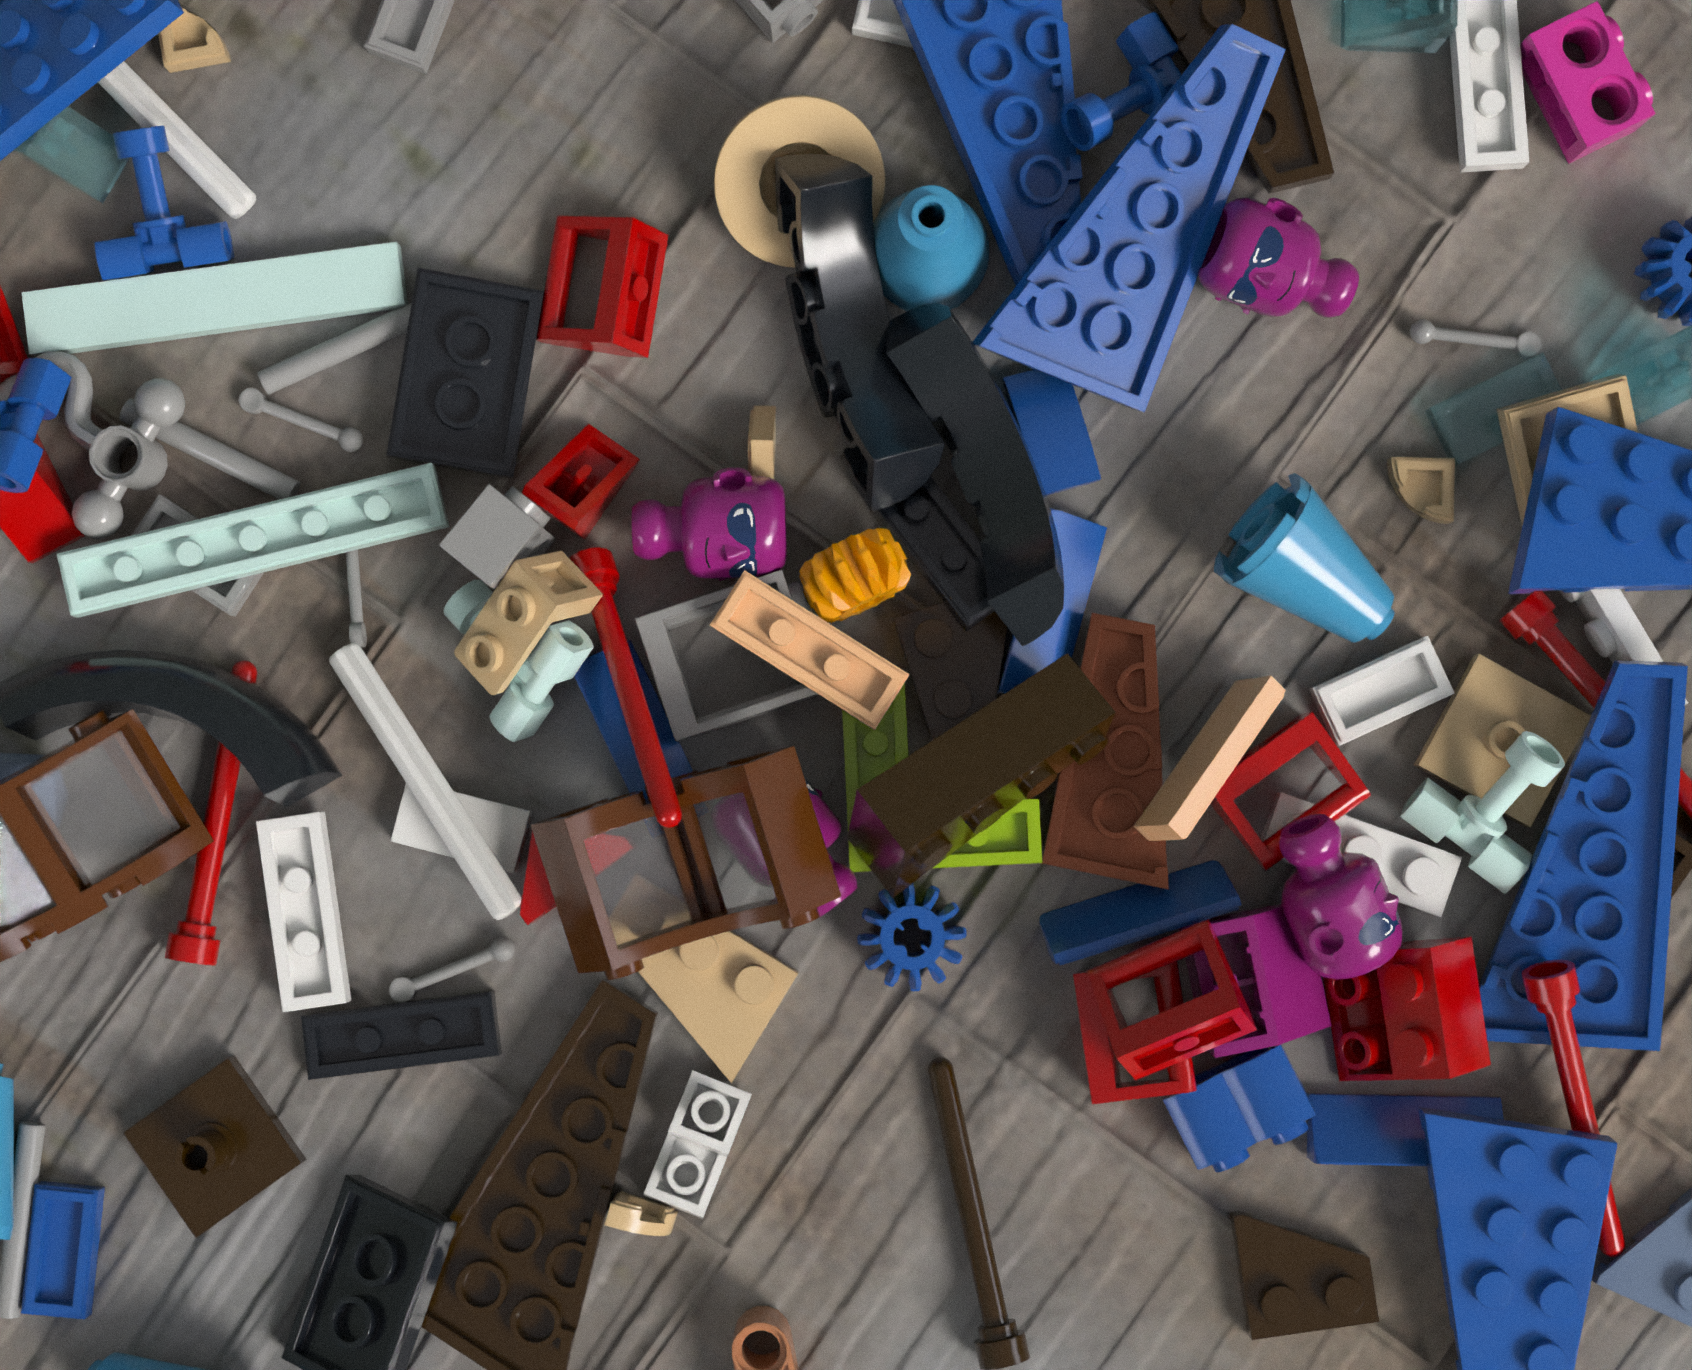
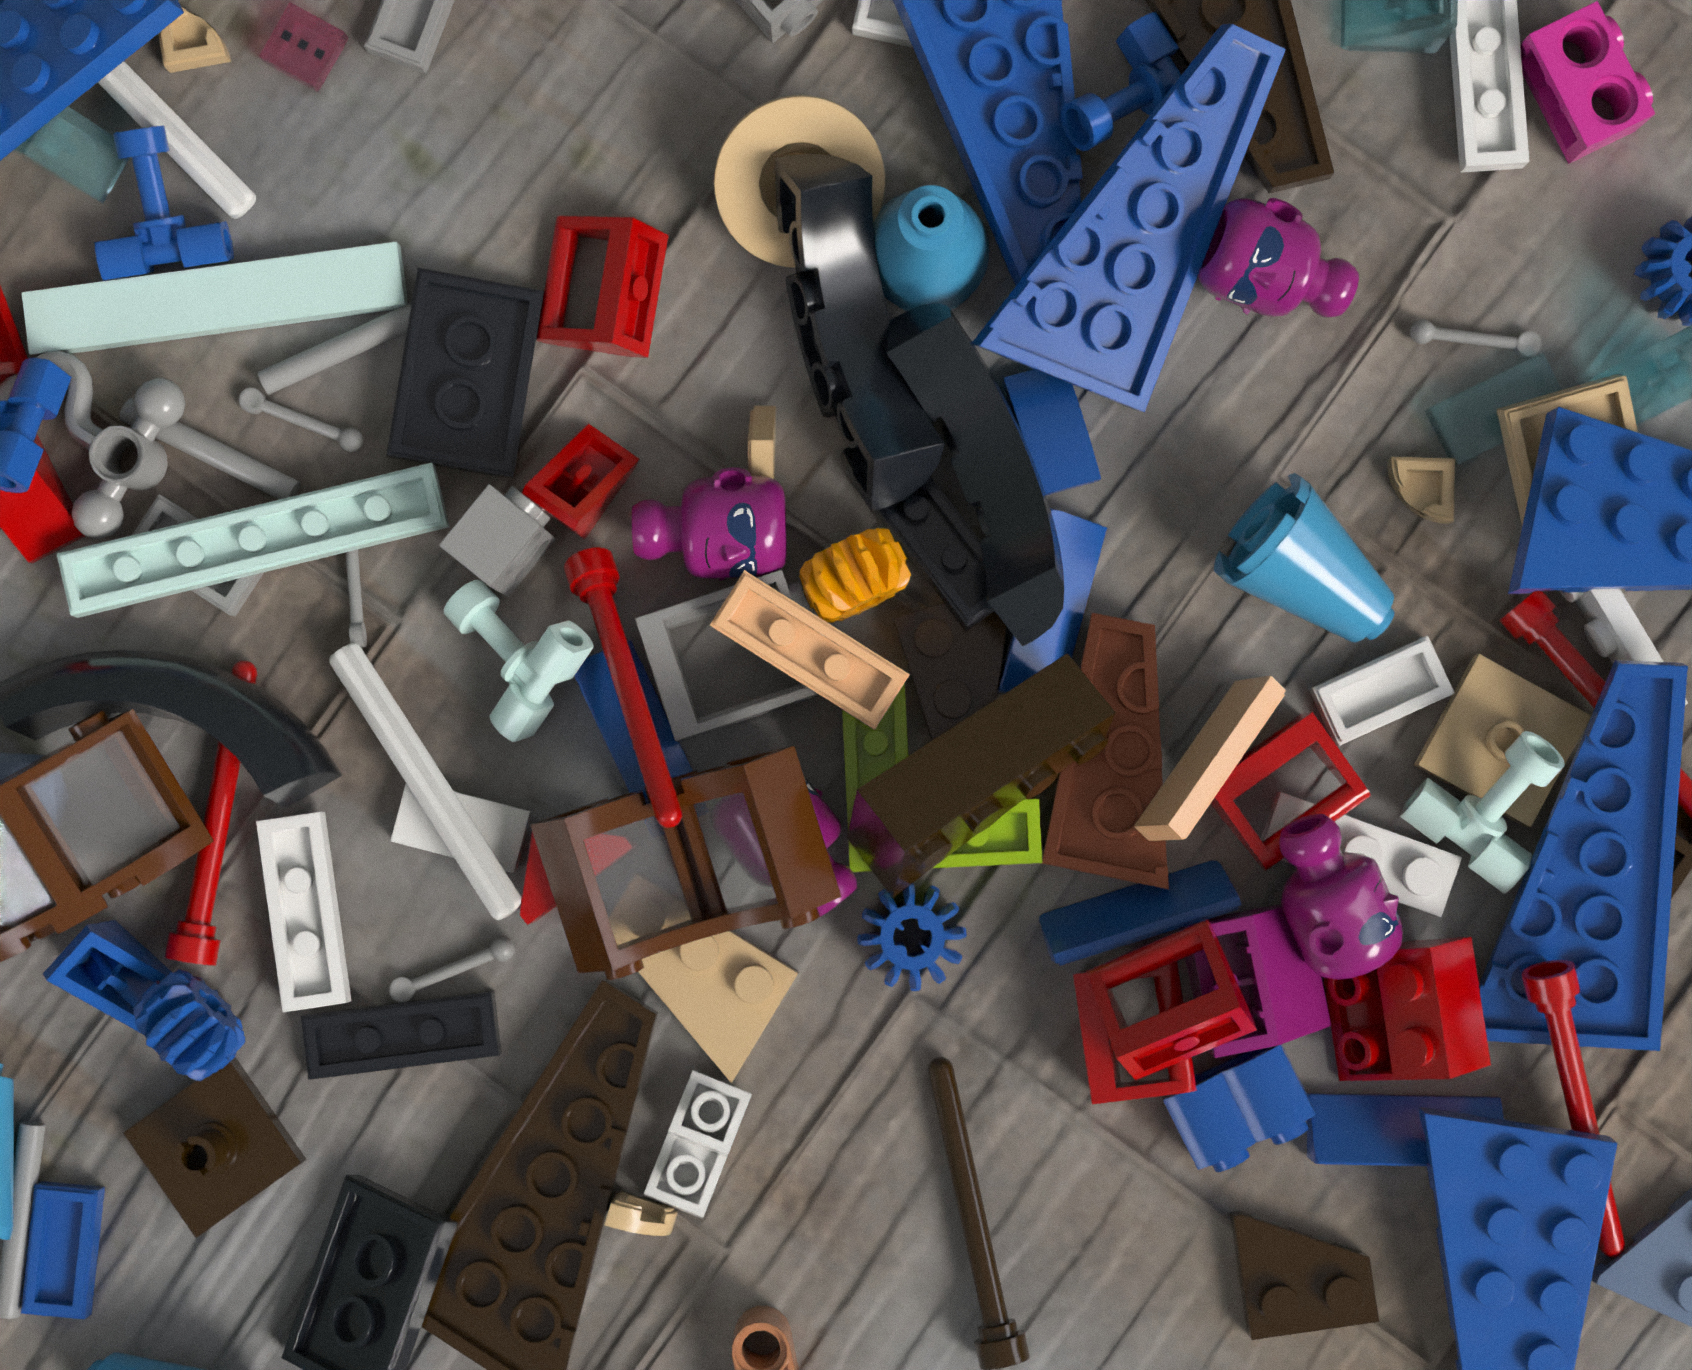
(107, 970): none -> blue slope
(189, 1025): none -> blue gear
(303, 47): none -> clear pink tile
(519, 613): tan bracket -> none

